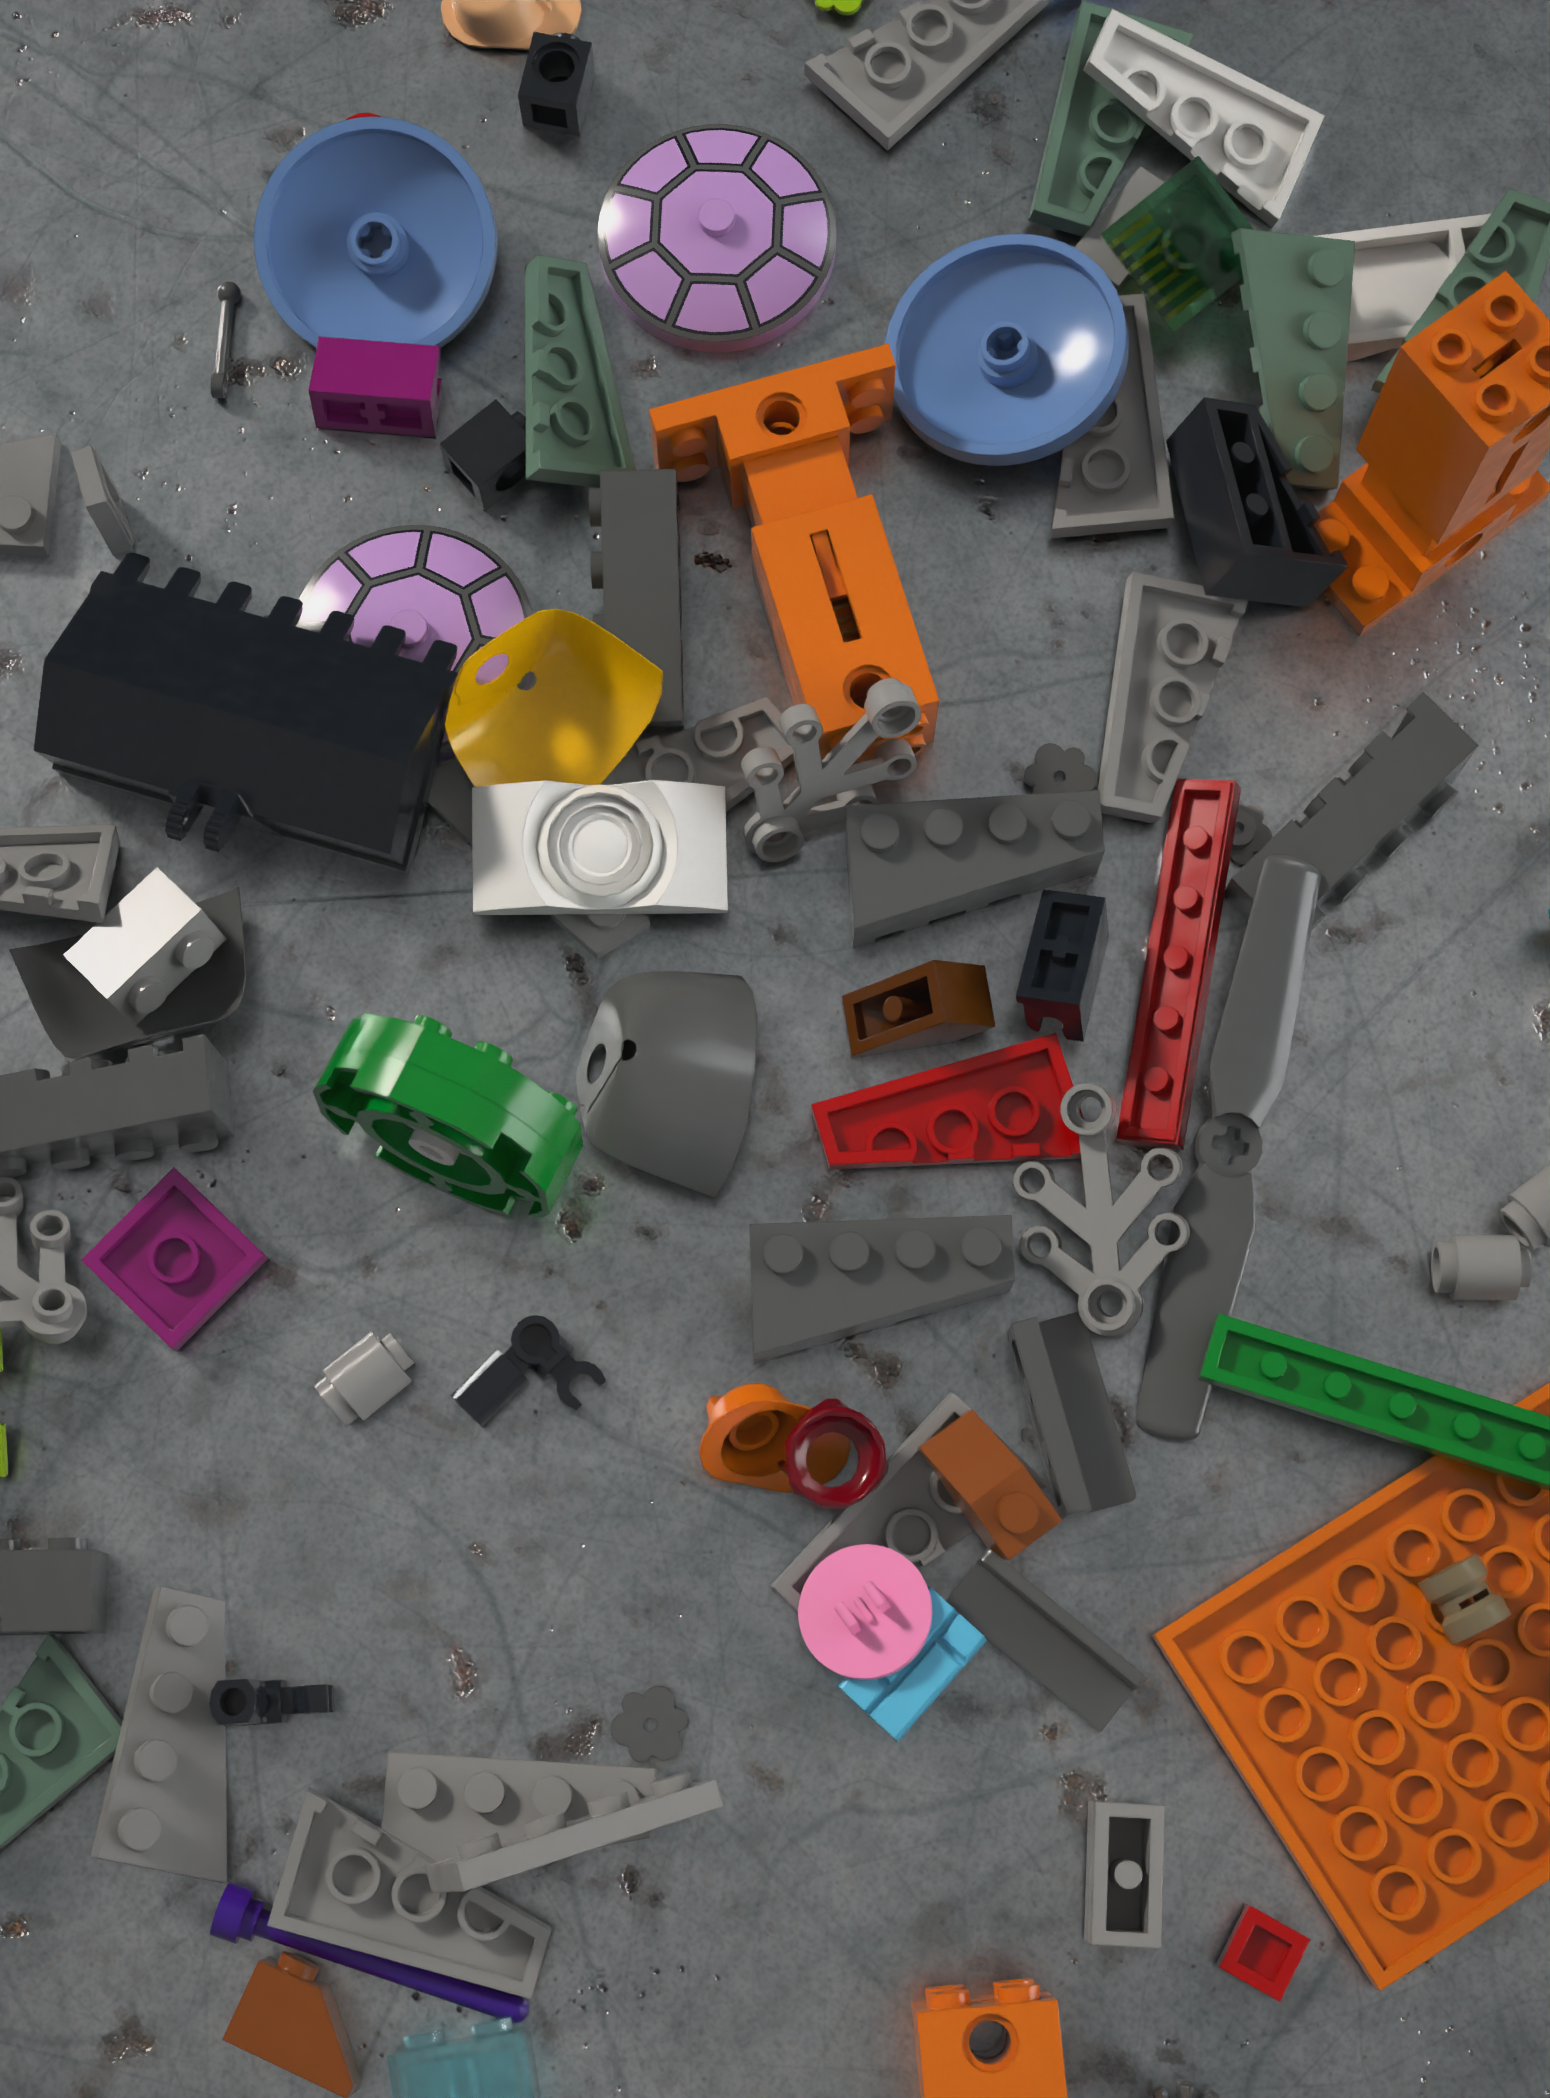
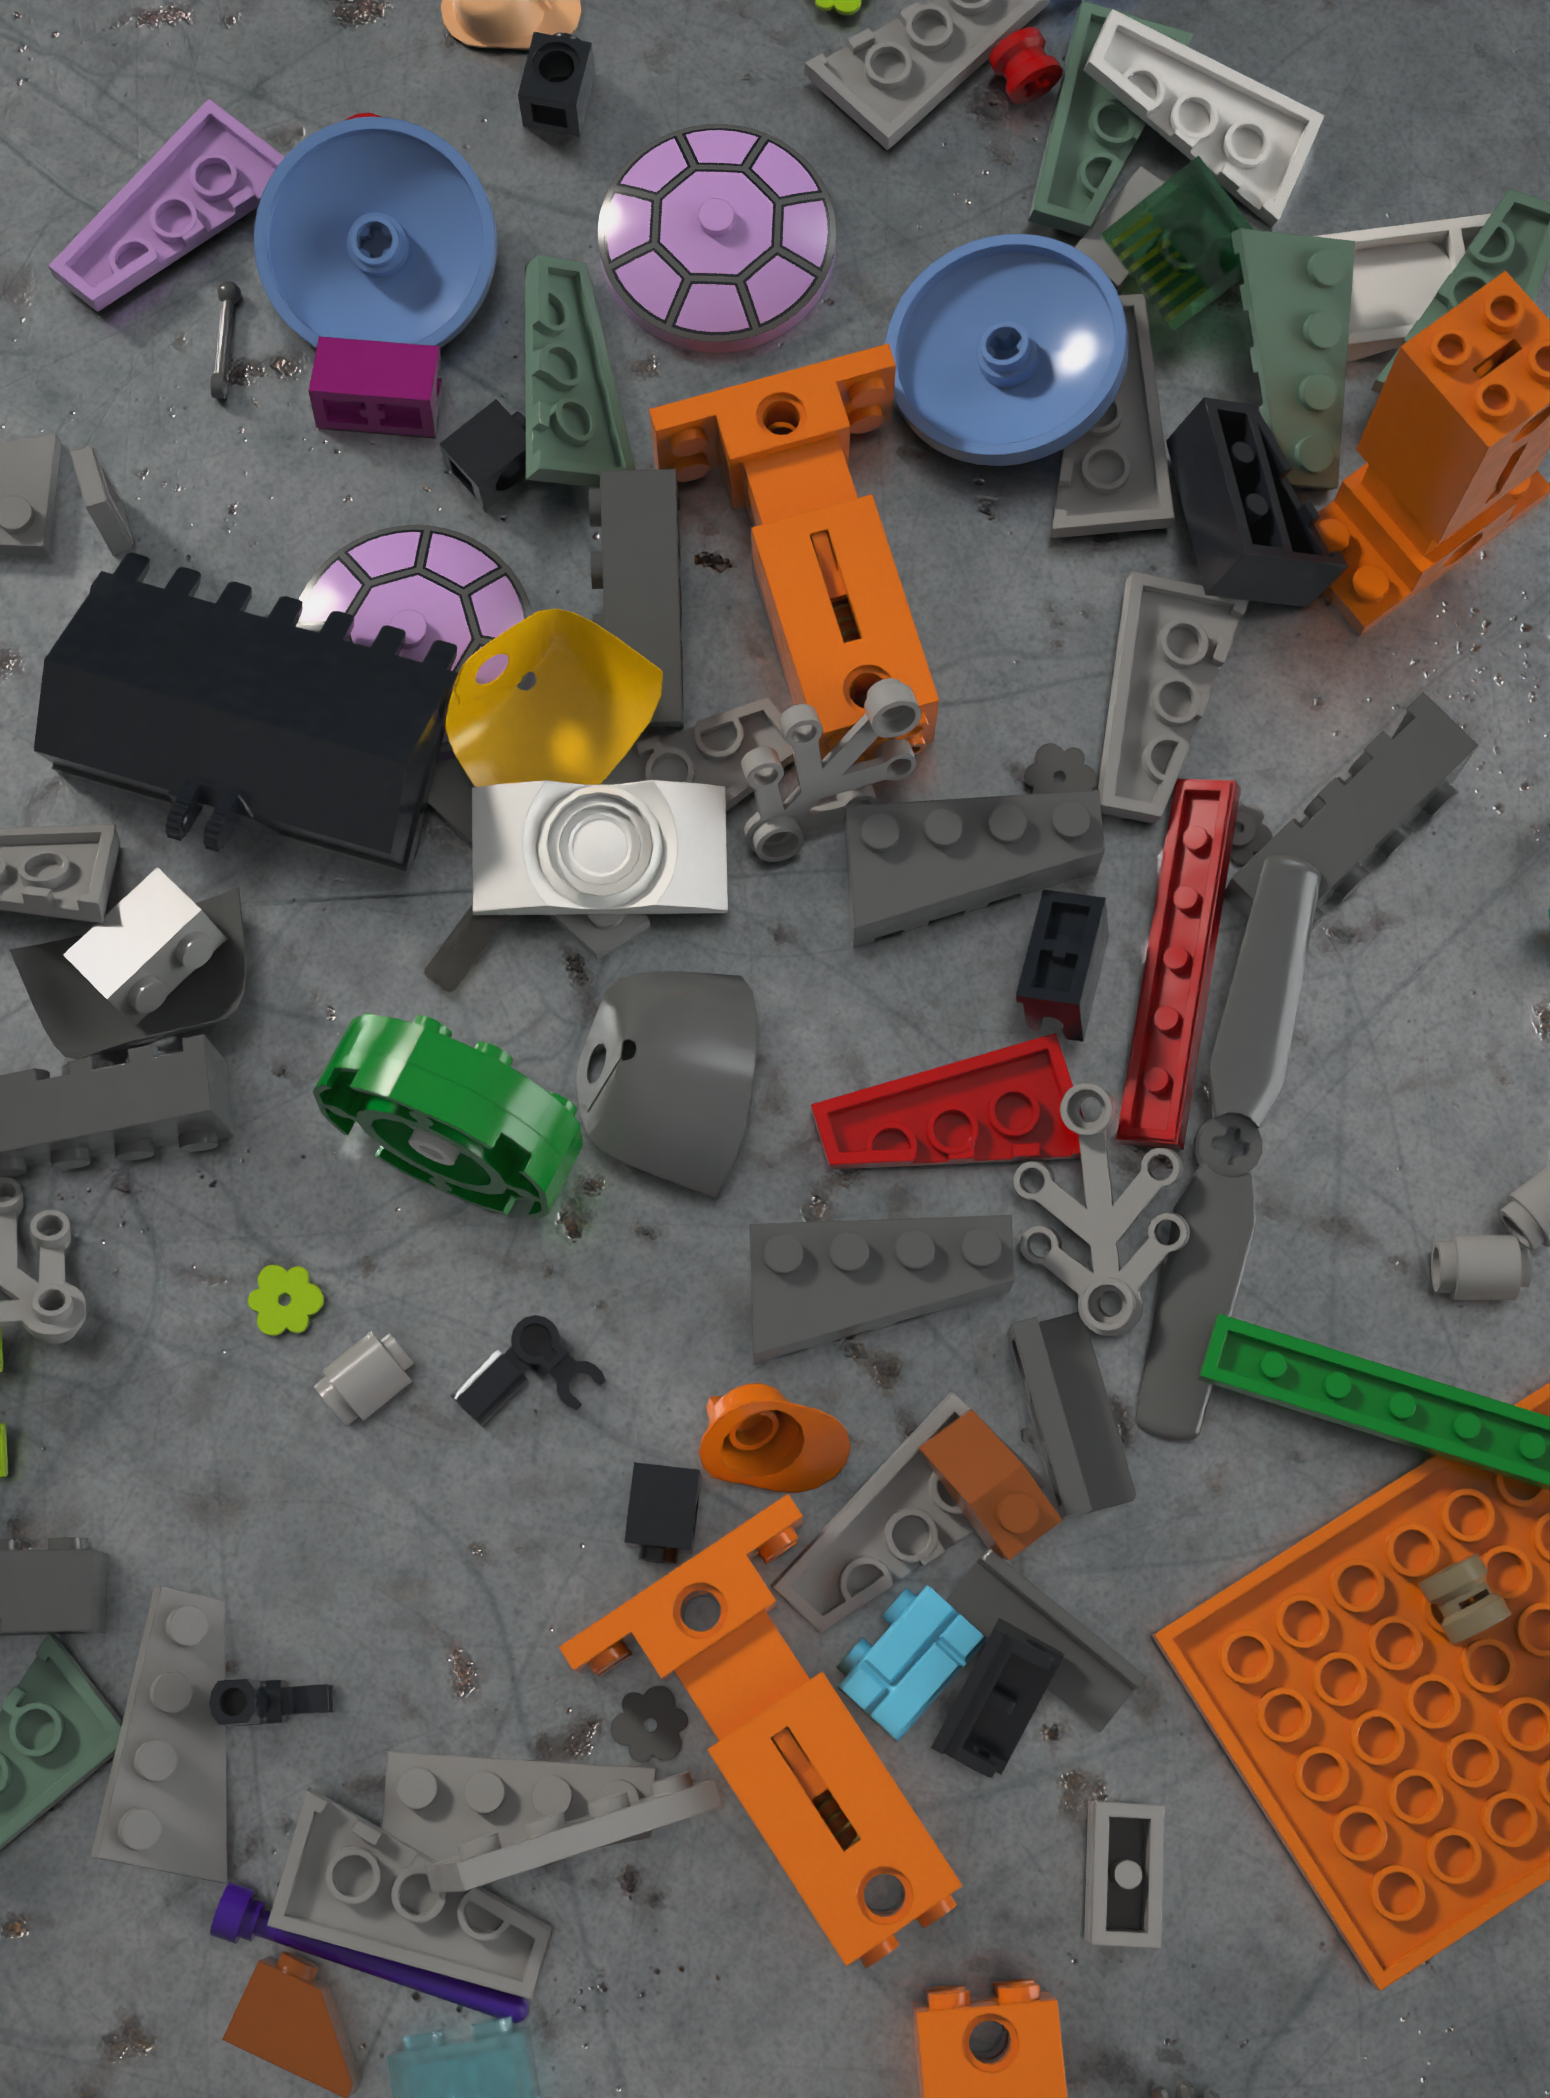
(174, 203): none -> lavender wing
(174, 1259): magenta plate -> none
(277, 1283): none -> lime plant
(462, 949): none -> clear smoke axle
(662, 1512): none -> black brick
(783, 1739): none -> orange brick
(835, 1417): dark red piece -> none
(865, 1612): bright pink piece -> none
(919, 1008): reddish brown slope -> none
(998, 1699): none -> black hinge
(1025, 65): none -> red wheel
(1263, 1952): red plate -> none

